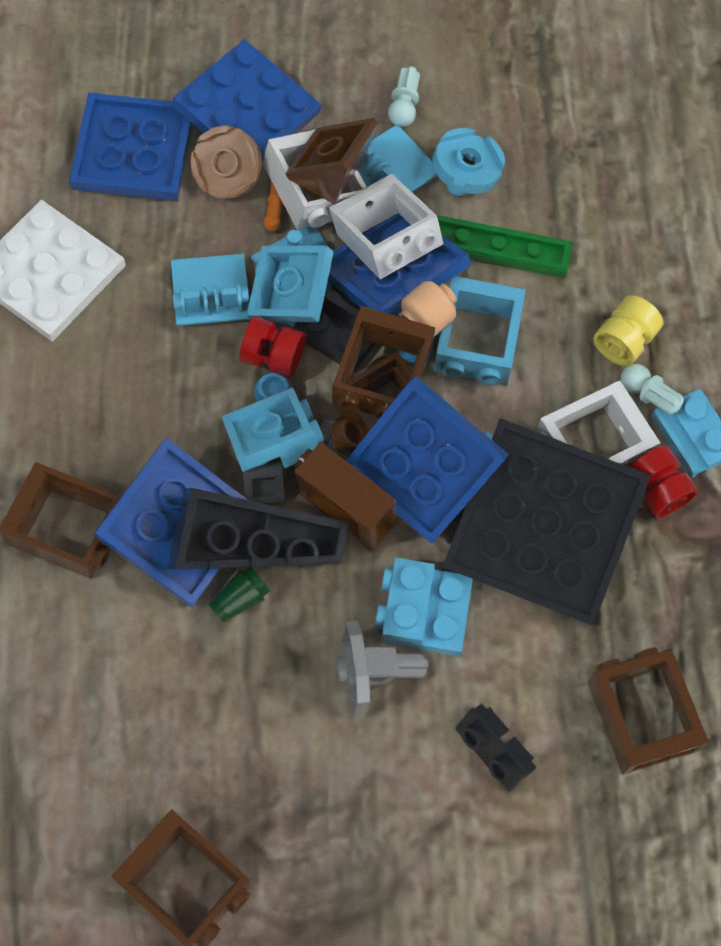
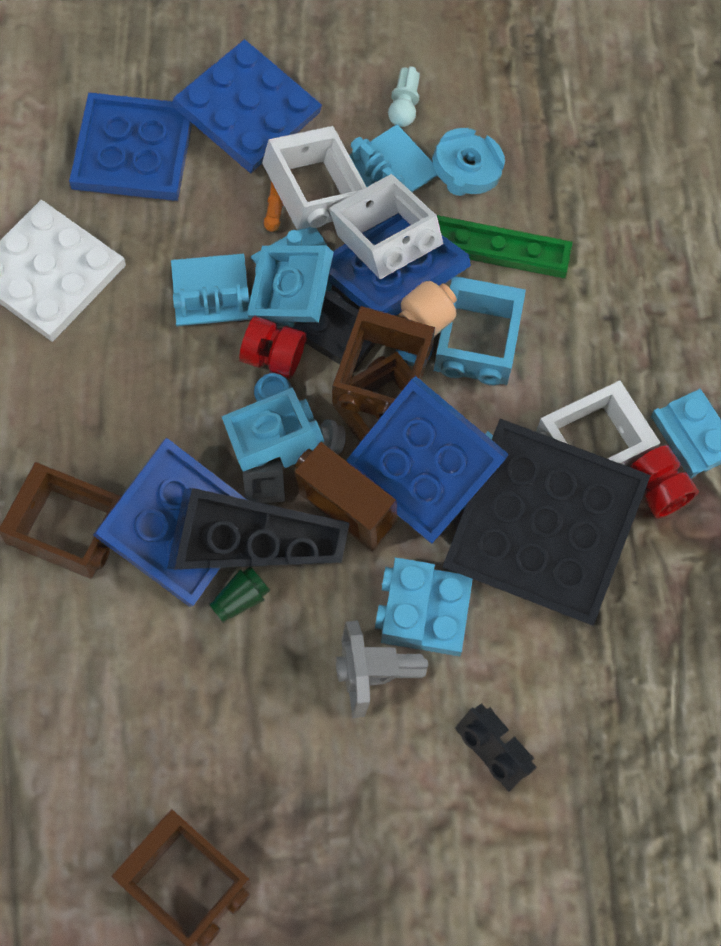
(226, 162): medium nougat tile -> none
(332, 158): reddish brown slope -> none
(346, 434): reddish brown plate -> none
(629, 328): light yellow wheel -> none
(638, 380): light aqua axle -> none
(659, 751): reddish brown window -> none

